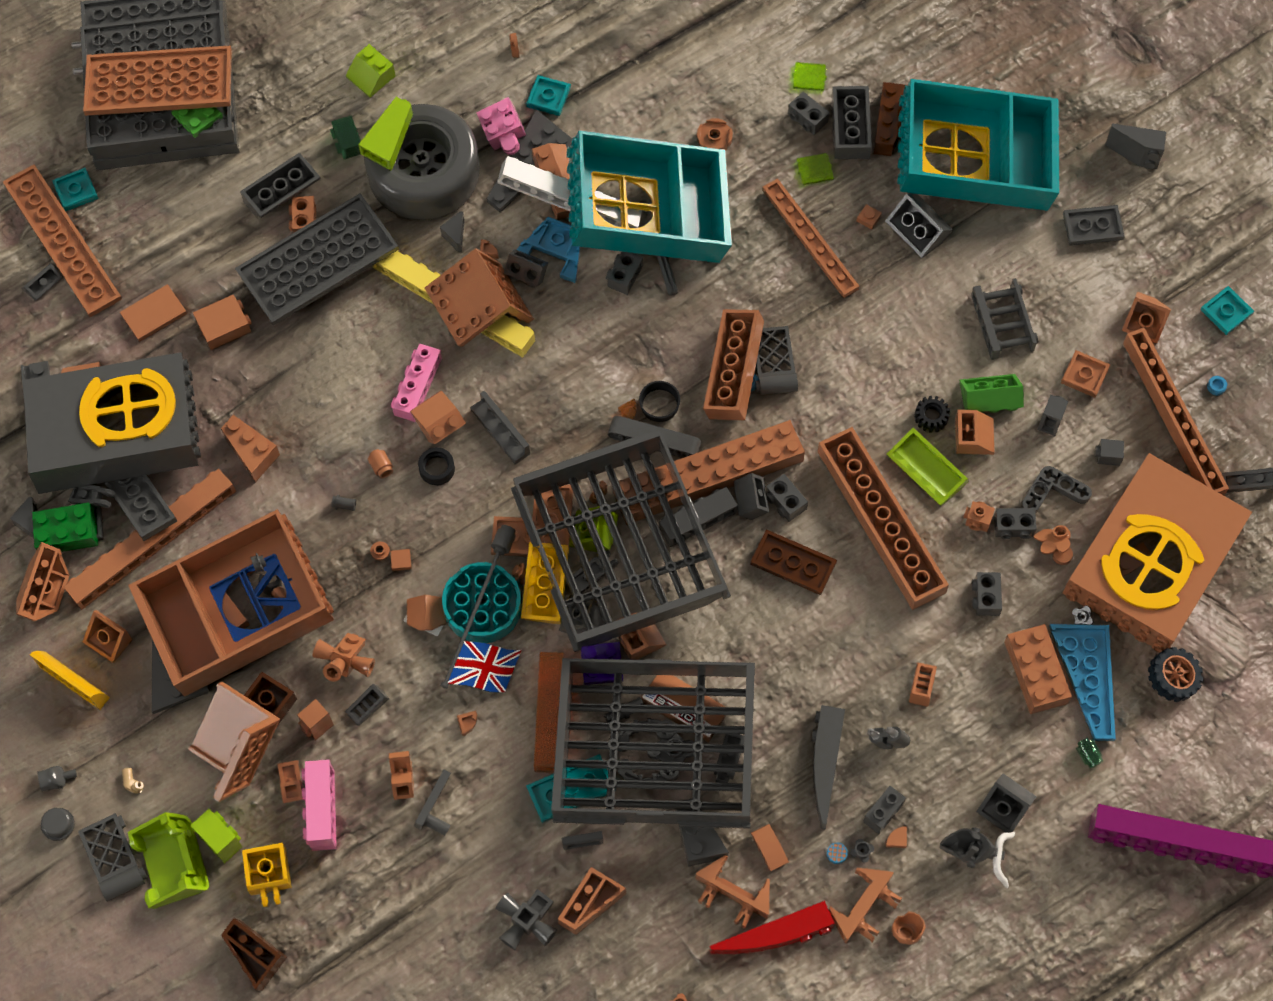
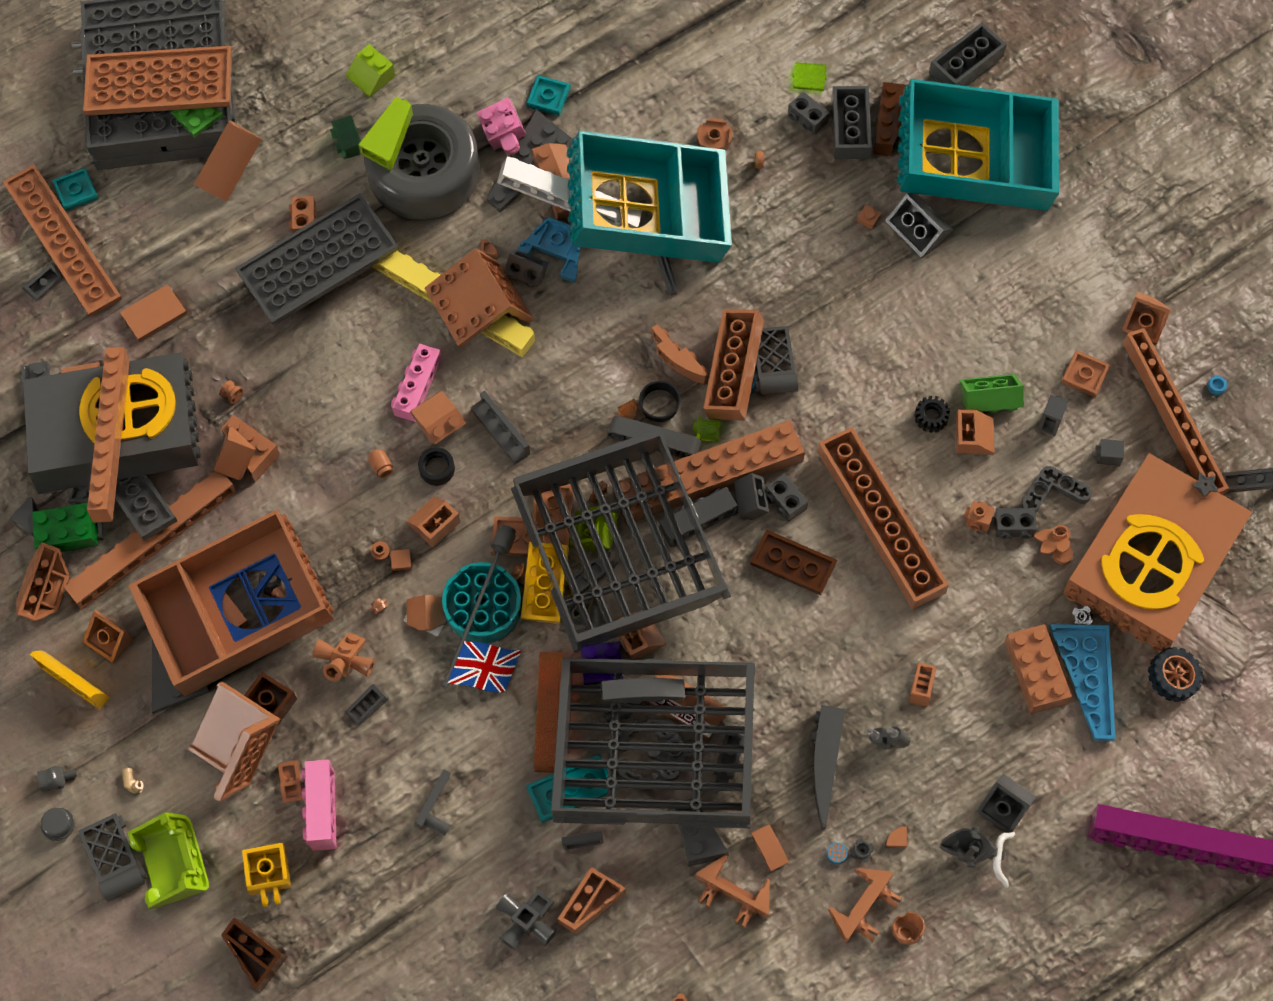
(108, 435): none -> nougat brick
(216, 835): lime brick -> none
(223, 321): nougat brick -> none
(227, 161): none -> nougat slope
(231, 392): none -> nougat wheel
(234, 455): none -> nougat slope
(258, 562): dark grey plate -> none
(279, 185): dark grey slope -> none
(314, 720): nougat brick -> none
(343, 503): dark grey pin -> none
(378, 606): none -> nougat plate
(401, 775): nougat brick -> none
(434, 520): none -> nougat slope
(453, 231): dark grey slope -> none
(467, 722): nougat tile -> none
(514, 45): nougat tile -> none
(627, 272): dark grey brick -> none
(642, 689): none -> dark grey slope
(679, 360): none -> nougat slope
(707, 429): none -> clear neon green bracket
(759, 159): none -> nougat tile
(780, 932): red slope -> none
(810, 238): nougat plate -> none
(815, 169): clear neon green piece -> none
(884, 809): dark grey brick -> none
(927, 467): lime slope -> none
(968, 57): none -> dark grey brick
(990, 330): dark grey fence -> none
(992, 594): dark grey brick -> none
(1089, 752): clear green brick -> none
(1093, 225): dark grey plate -> none
(1137, 144): dark grey slope -> none
(1204, 490): none -> dark grey plate
(1227, 310): teal plate -> none

